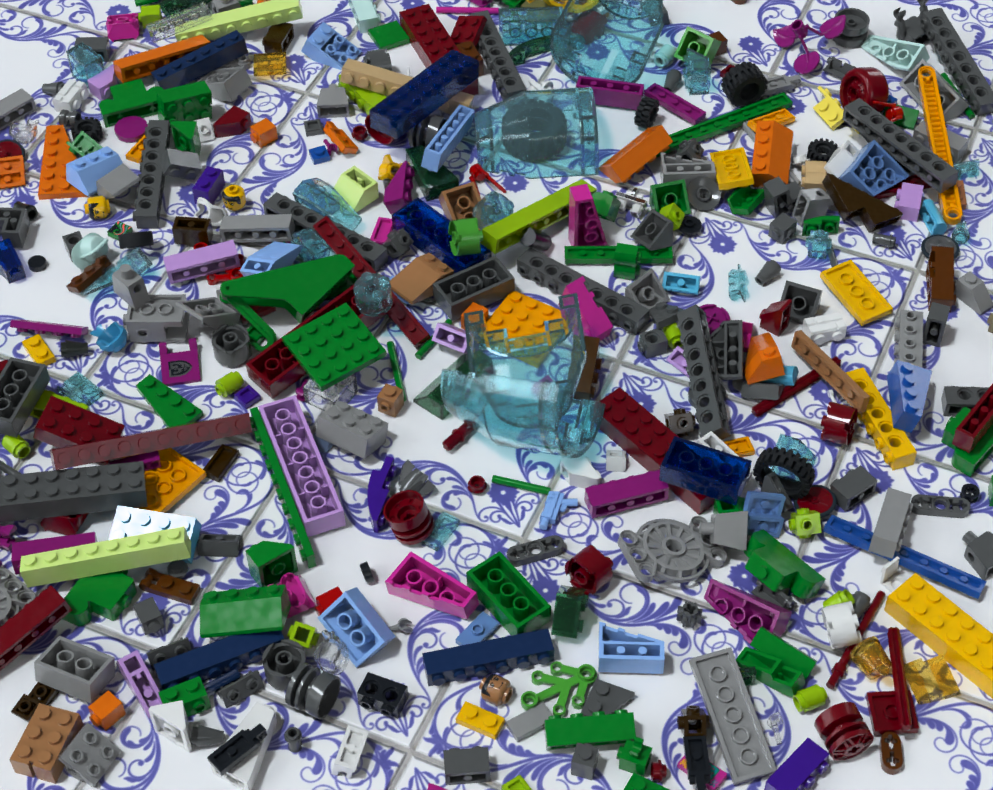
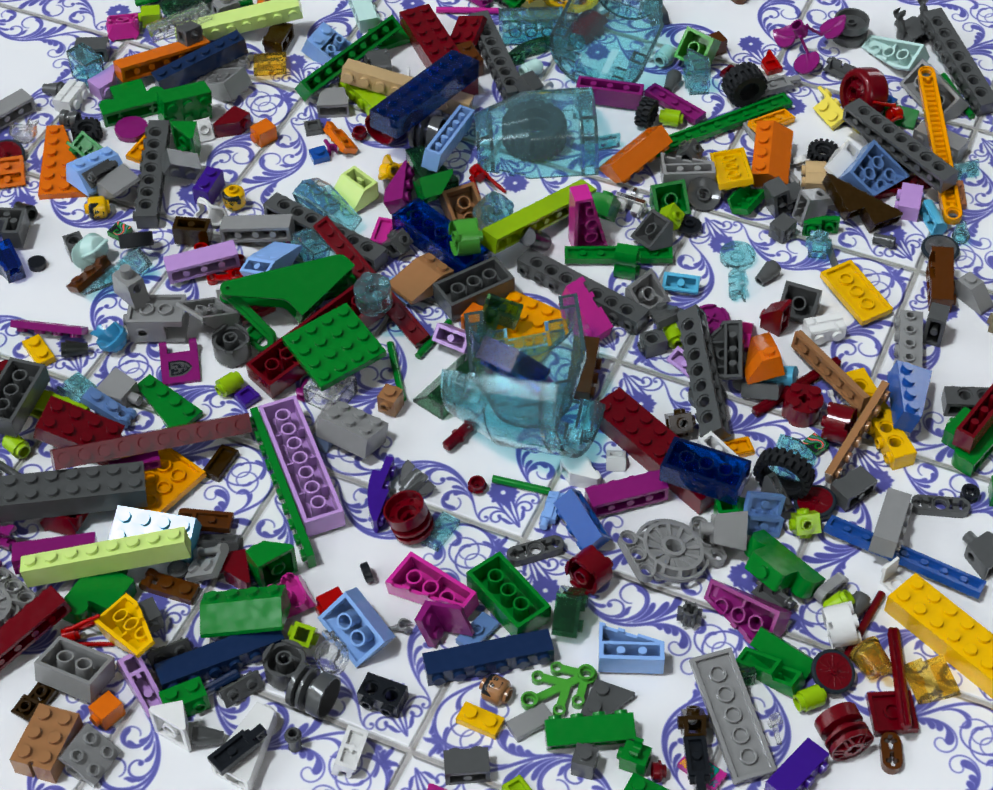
(74, 634): none -> red plant
(99, 171): none -> dark grey hinge
(108, 407): none -> medium blue plate
(121, 388): none -> light grey torso
(126, 626): none -> yellow wedge
(189, 33): none -> dark grey brick
(207, 568): none -> light grey plate
(210, 520): none -> reddish brown plate
(237, 569): none -> dark red slope
(356, 51): none -> green brick
(431, 186): none -> green slope
(440, 617): none -> magenta bracket
(501, 312): none -> clear green brick
(510, 361): none -> clear blue brick
(528, 81): none -> dark grey brick
(534, 64): none -> light aqua brick
(581, 520): none -> blue brick
(609, 141): none -> clear light blue slope
(671, 117): none -> lime brick
(737, 253): none -> clear light blue tile
(771, 64): none -> red tile
(802, 405): none -> dark red brick
(816, 444): none -> tile
(830, 587): none -> light grey beam
(833, 671): none -> dark red wheel
(854, 438): none -> medium nougat plate

